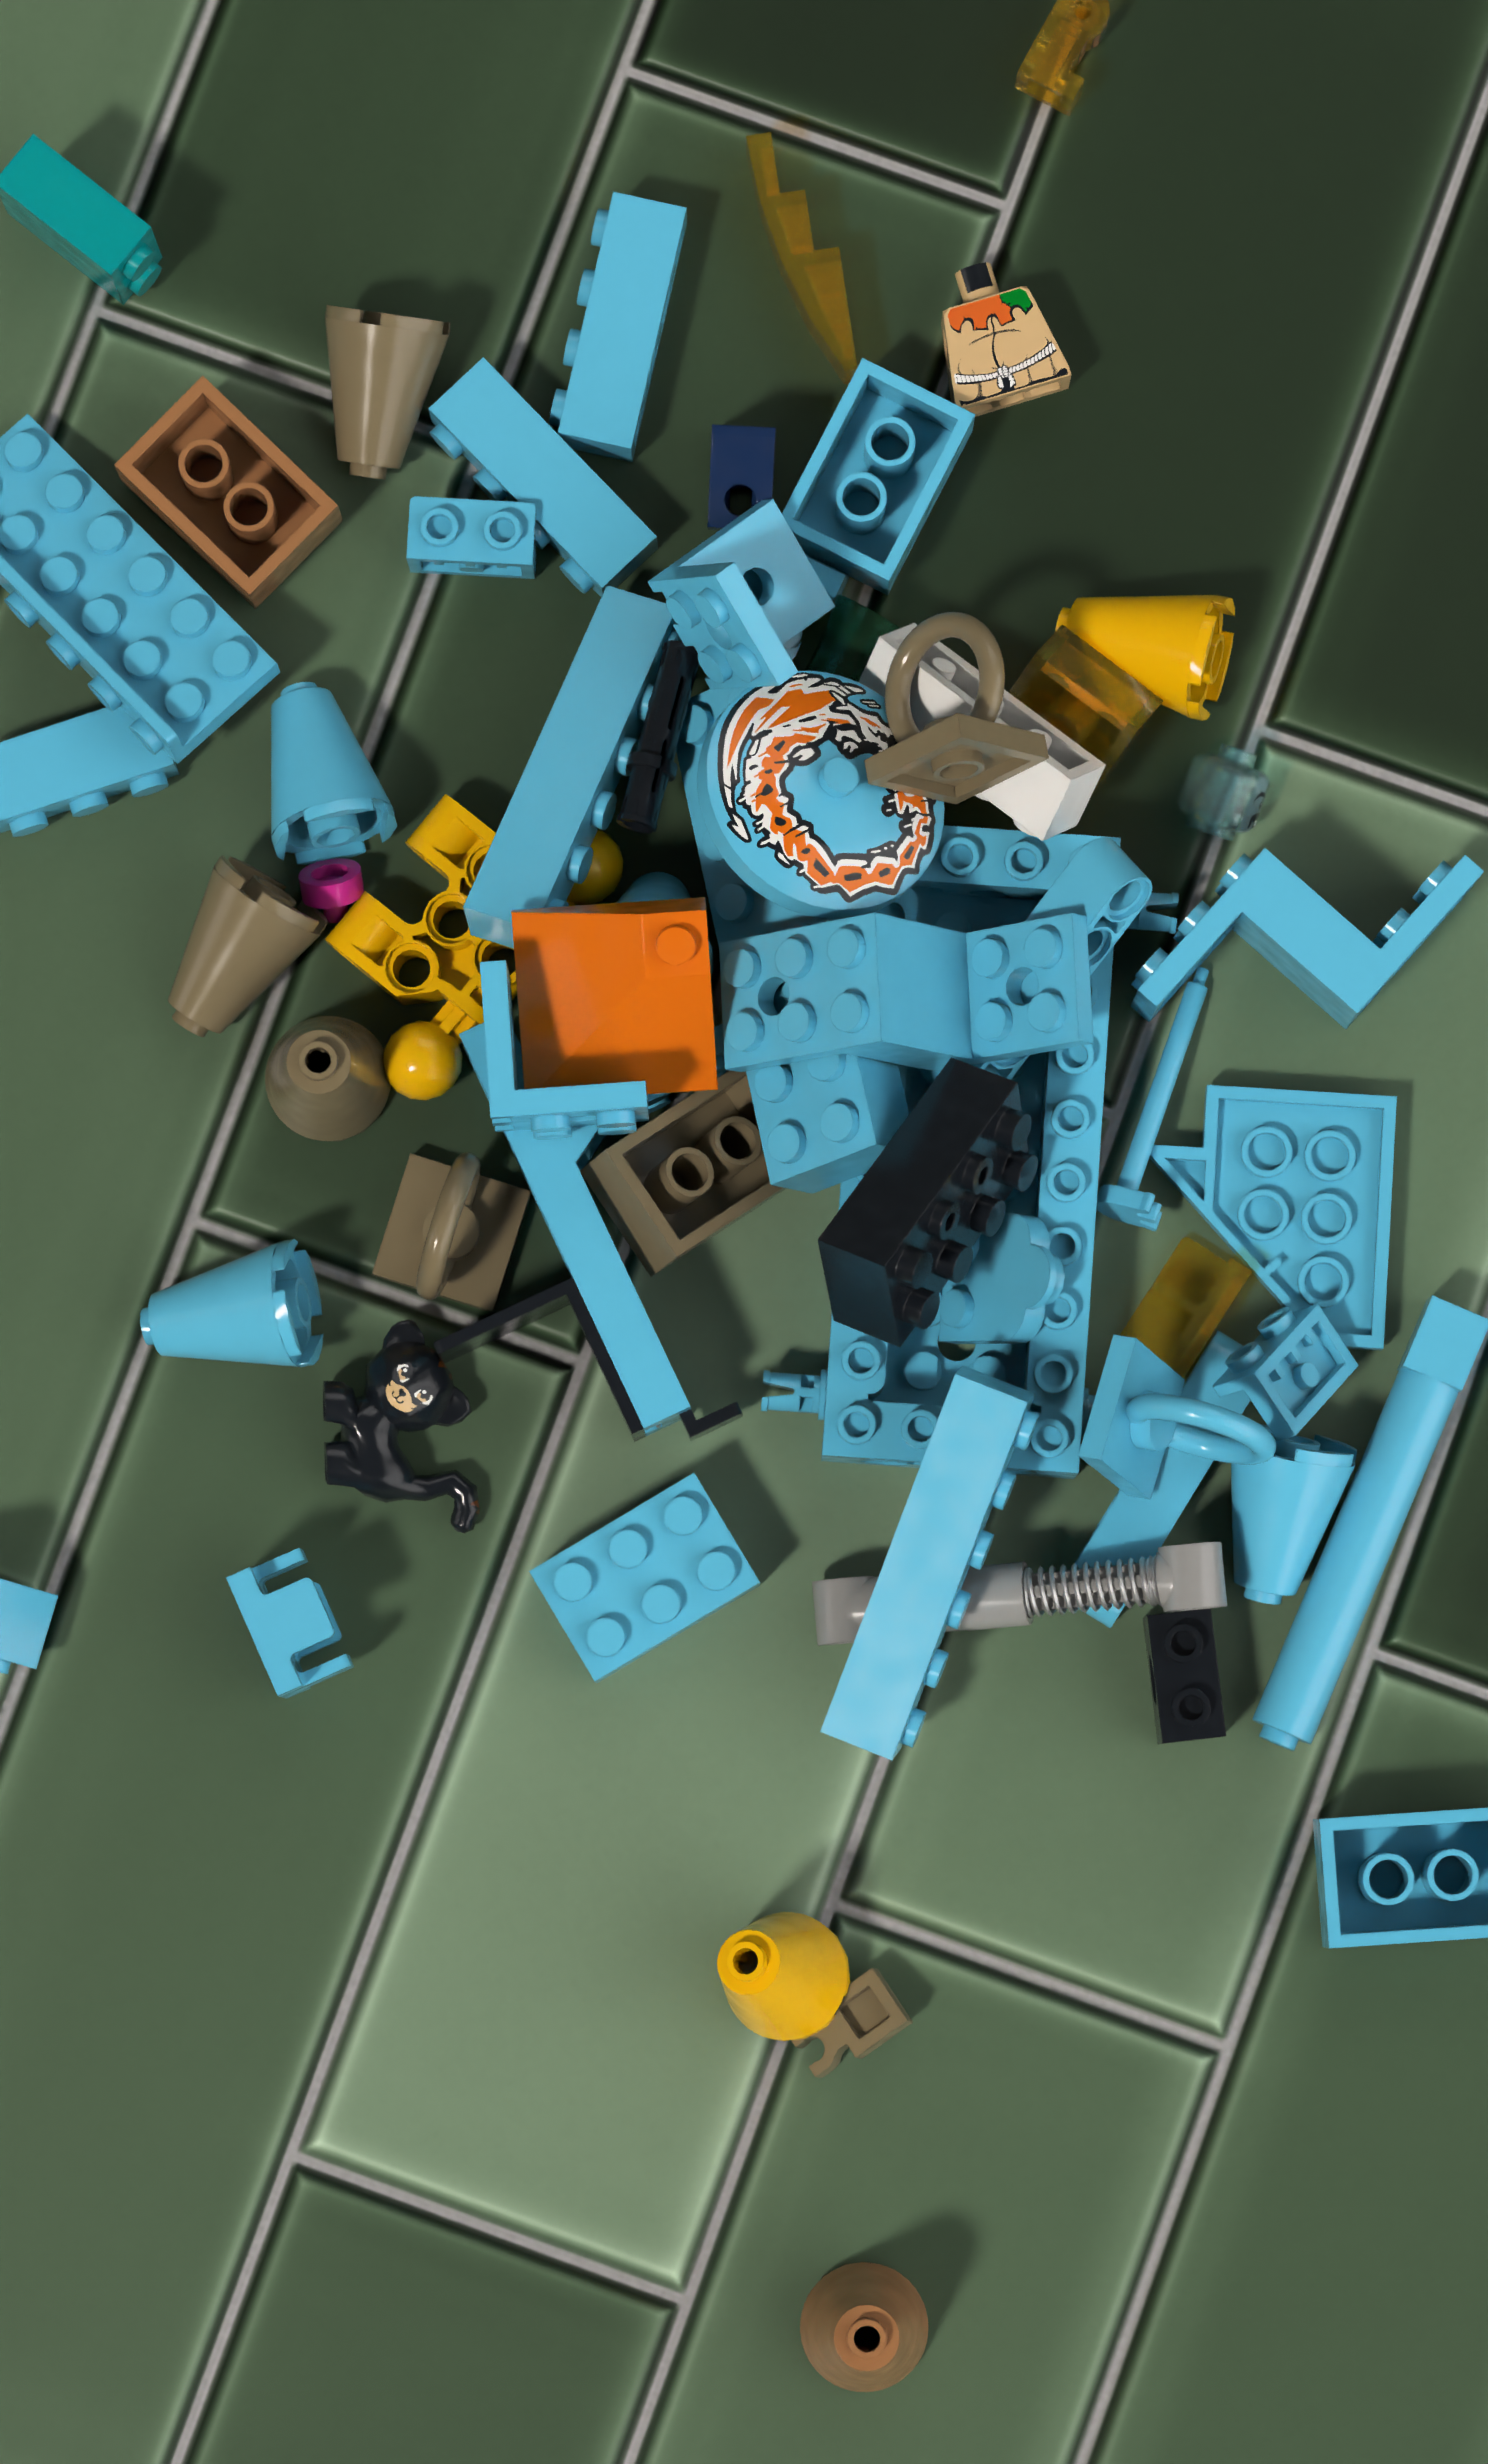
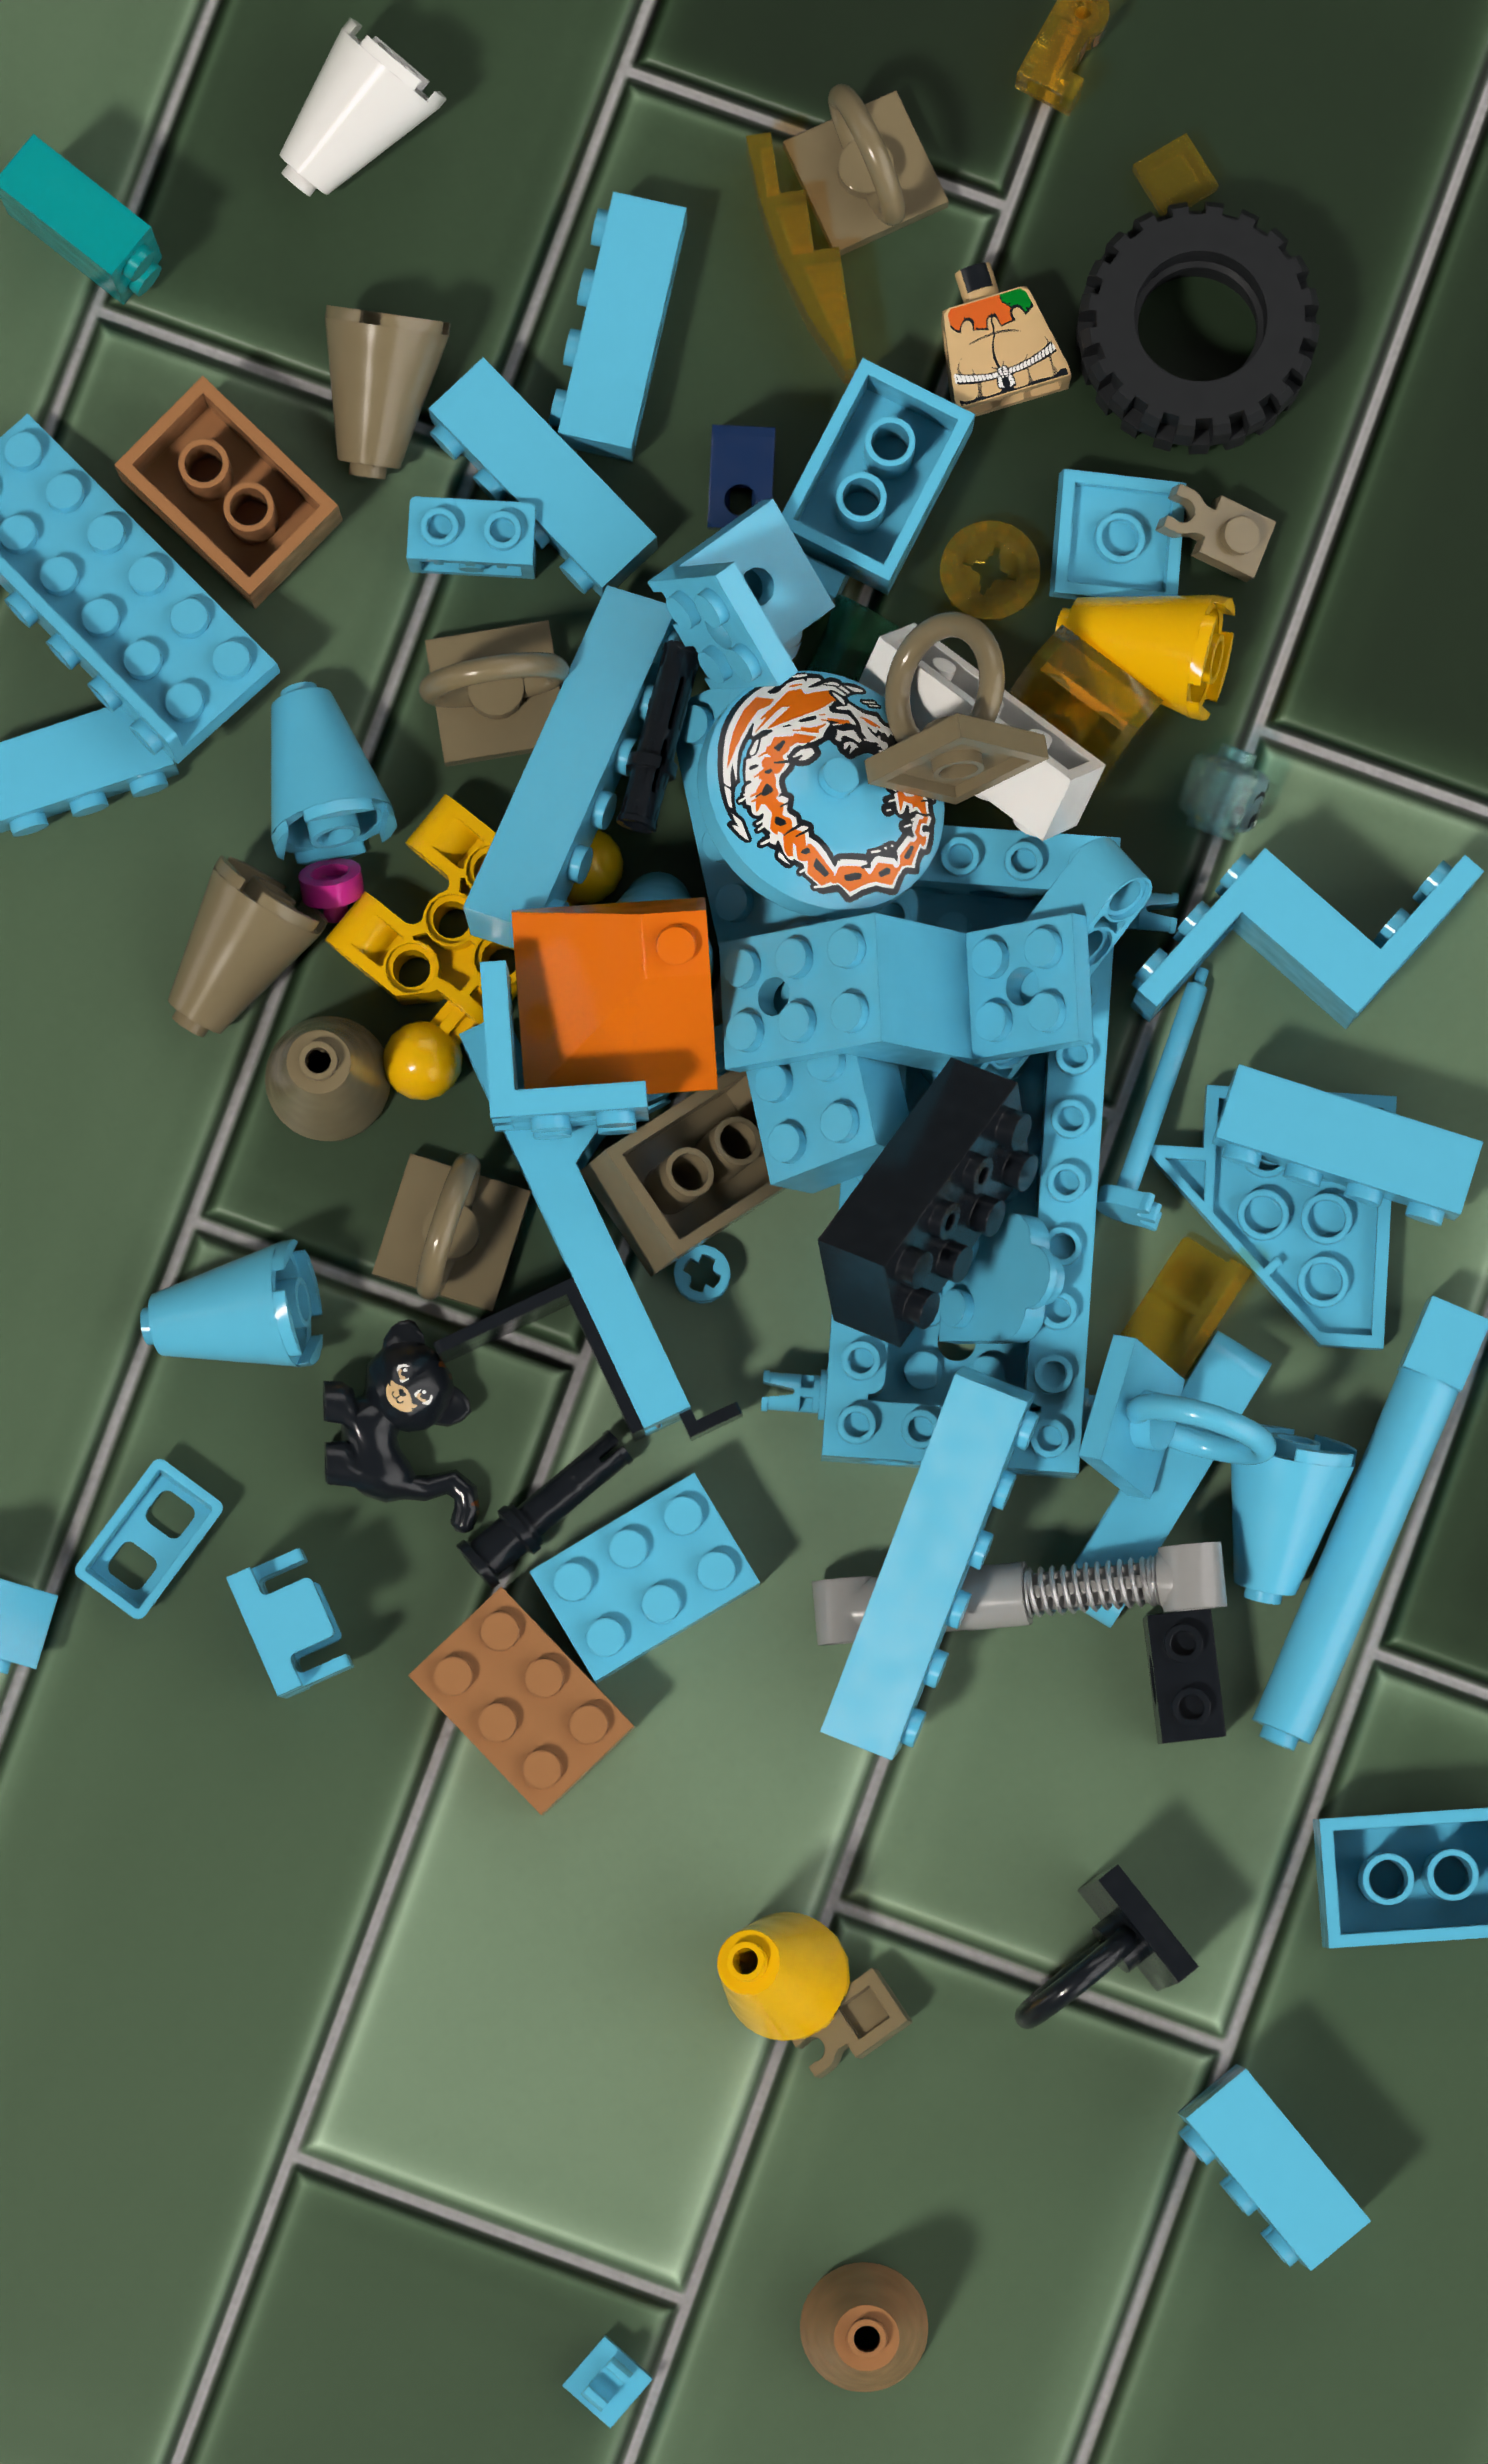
(131, 1525): none -> medium azure piece
(354, 112): none -> white cone
(492, 690): none -> dark tan tile
(521, 1528): none -> black pin
(521, 1701): none -> medium nougat brick
(607, 2381): none -> medium azure tile
(720, 1269): none -> medium azure bush
(864, 170): none -> dark tan tile
(975, 545): none -> clear yellow gear
(1109, 538): none -> medium azure plate
(1126, 1937): none -> black tile
(1175, 175): none -> clear yellow tile
(1212, 248): none -> black tyre
(1224, 533): none -> dark tan plate
(1271, 2169): none -> medium azure brick
(1289, 1368): medium azure bracket -> none
(1346, 1144): none -> medium azure brick

